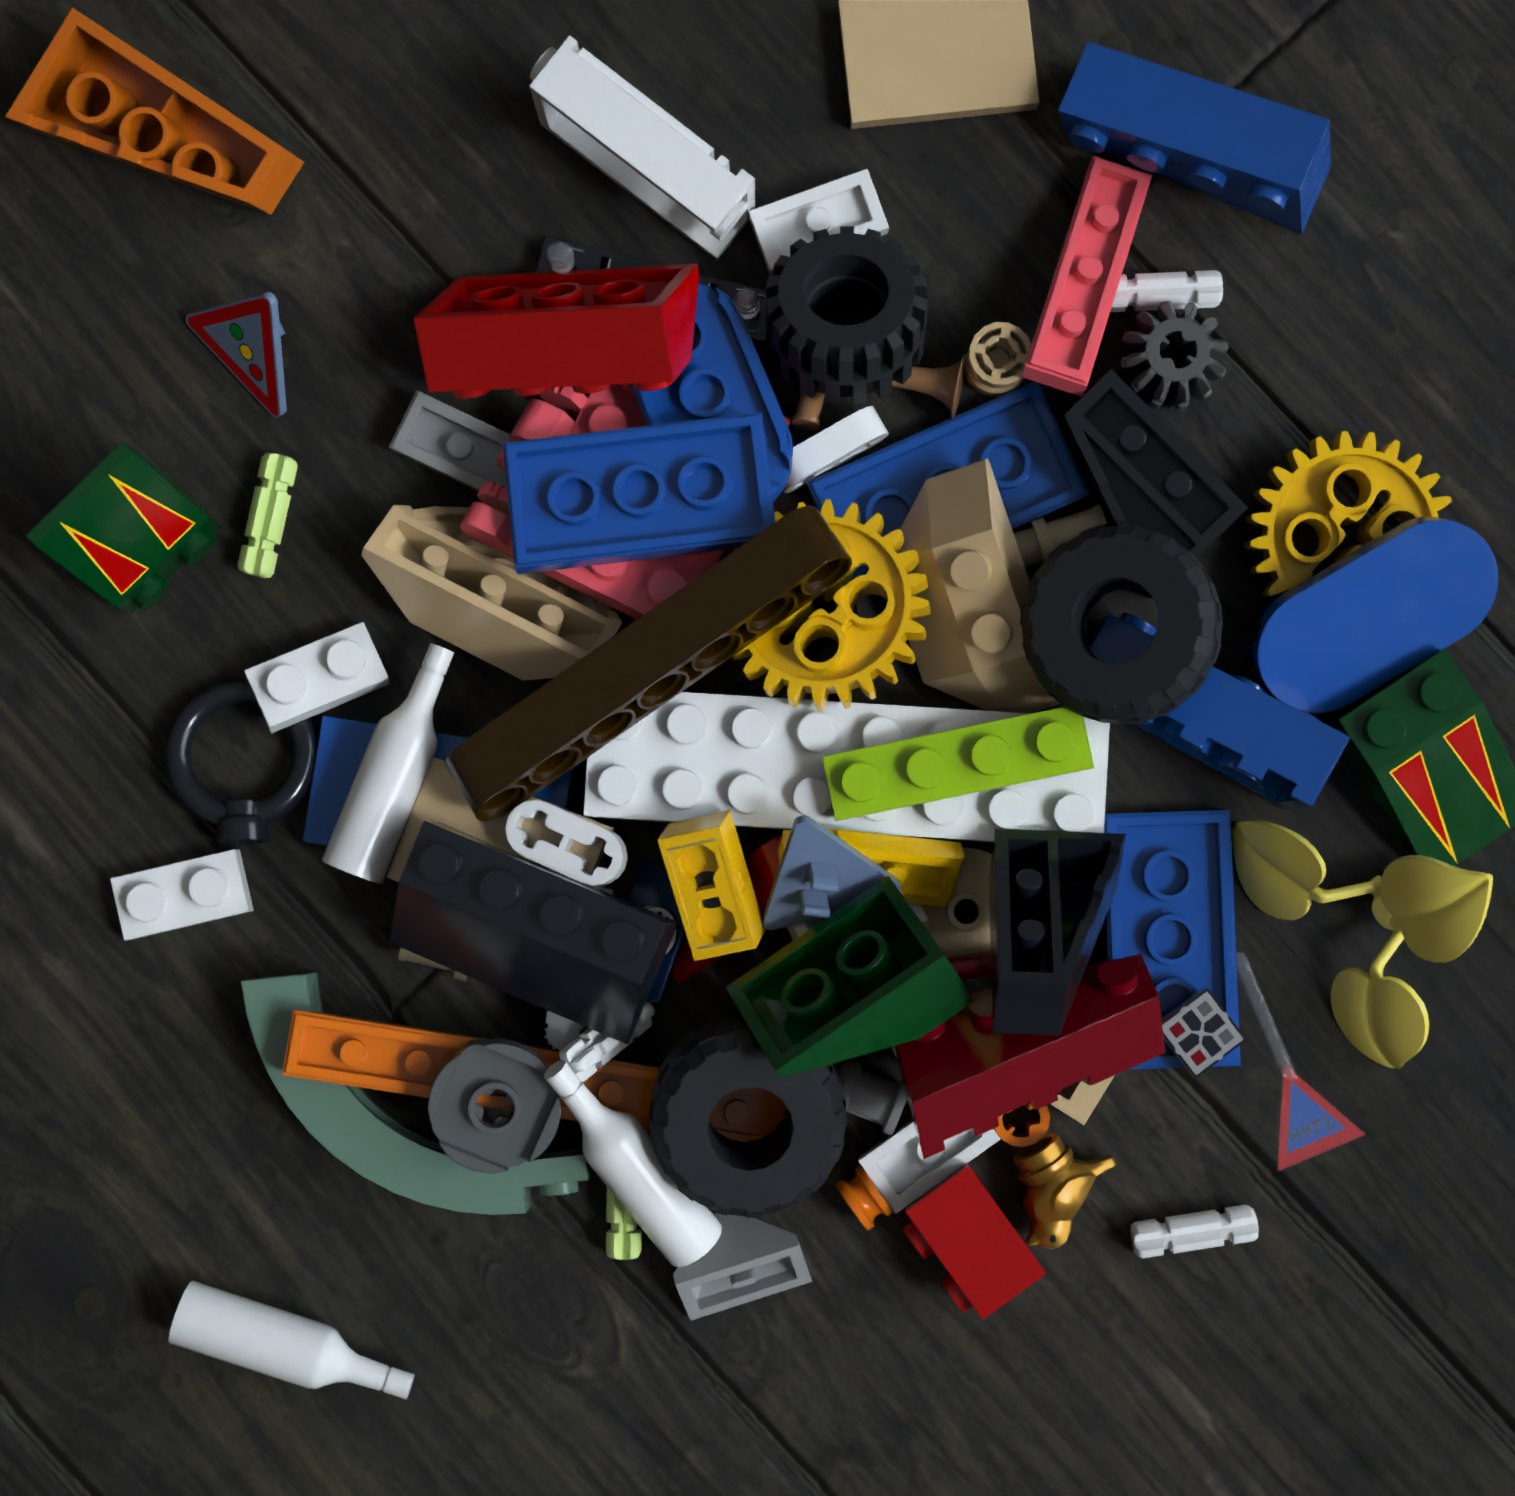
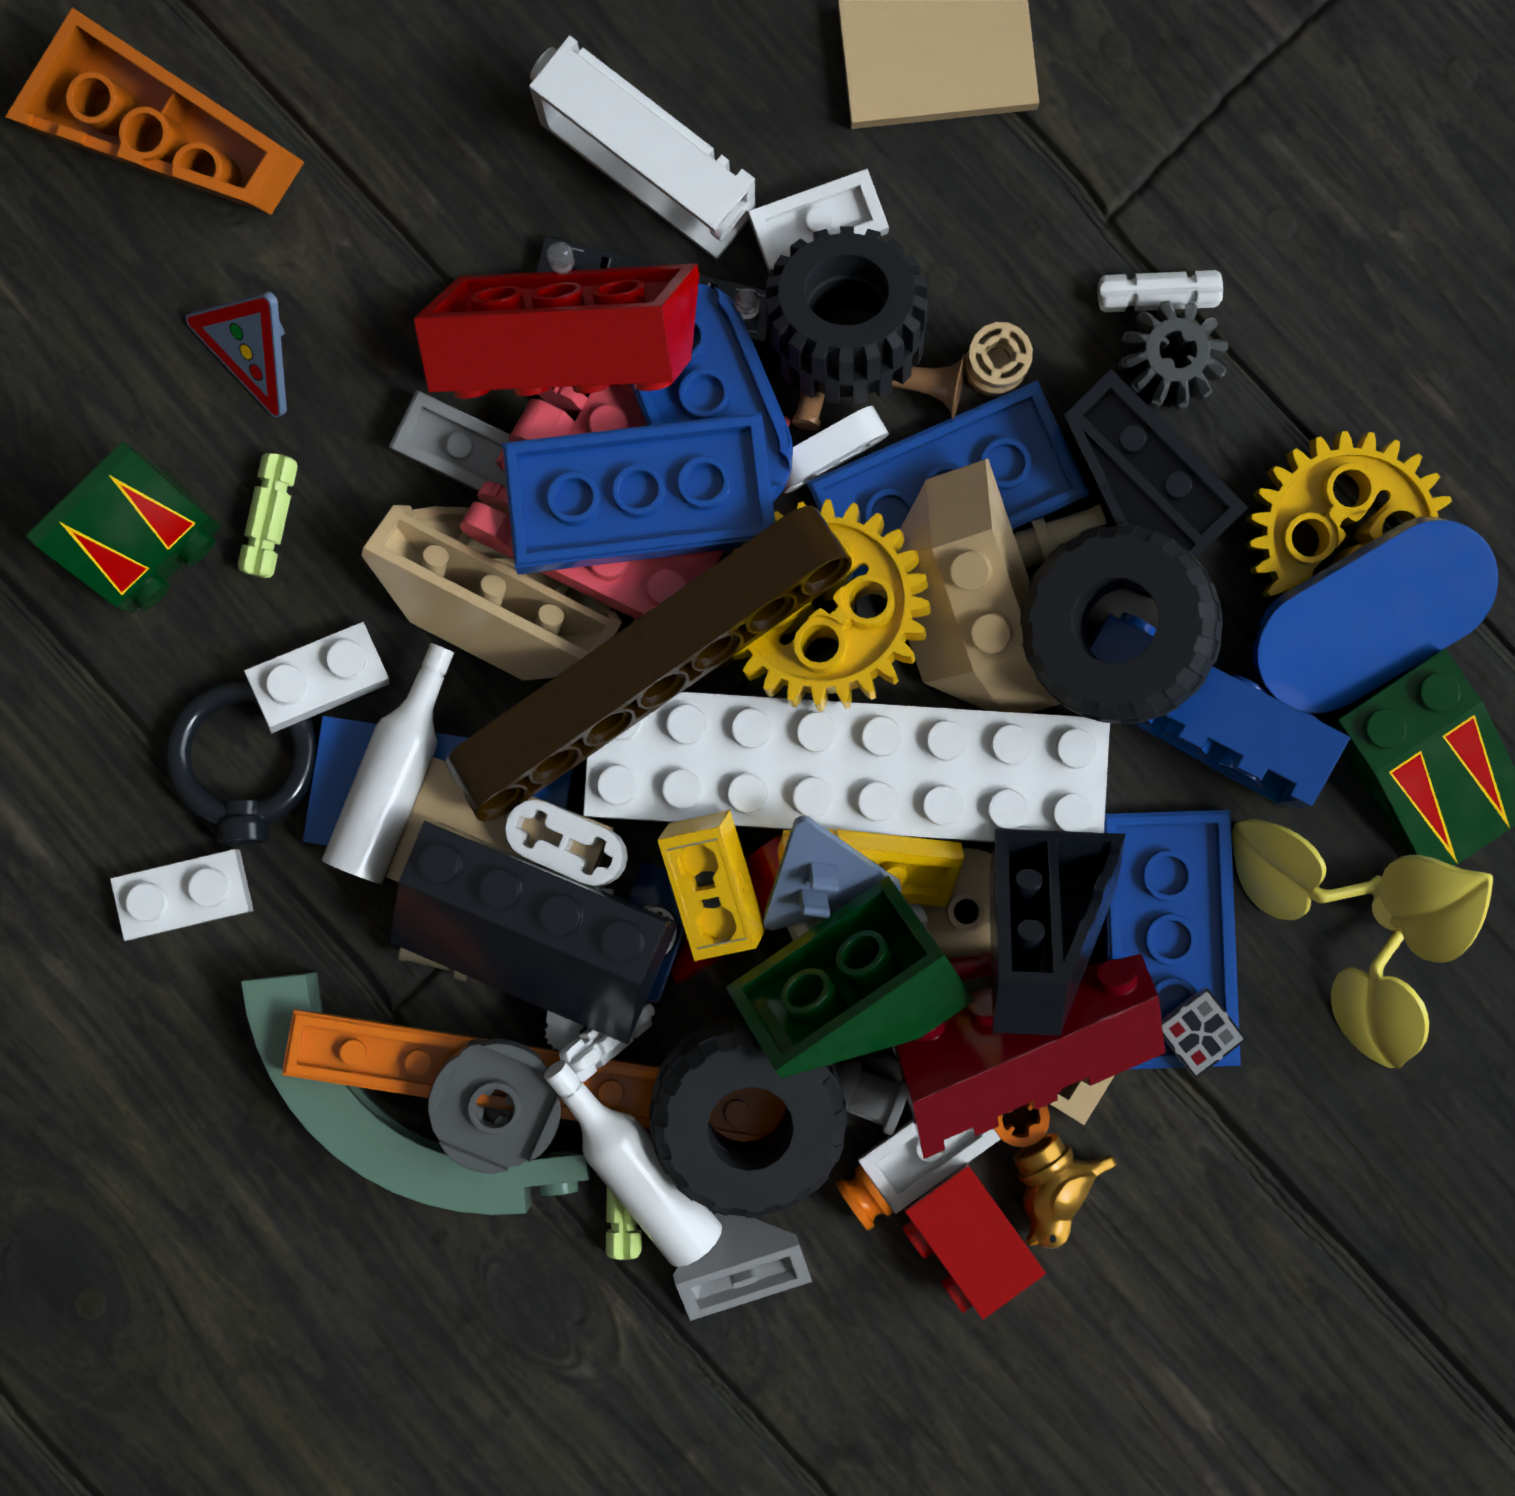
(275, 1342): white piece -> none
(957, 762): lime plate -> none
(1086, 276): coral tile -> none
(1194, 1231): white axle -> none
(1199, 134): blue wedge -> none
(1306, 1119): clear piece -> none

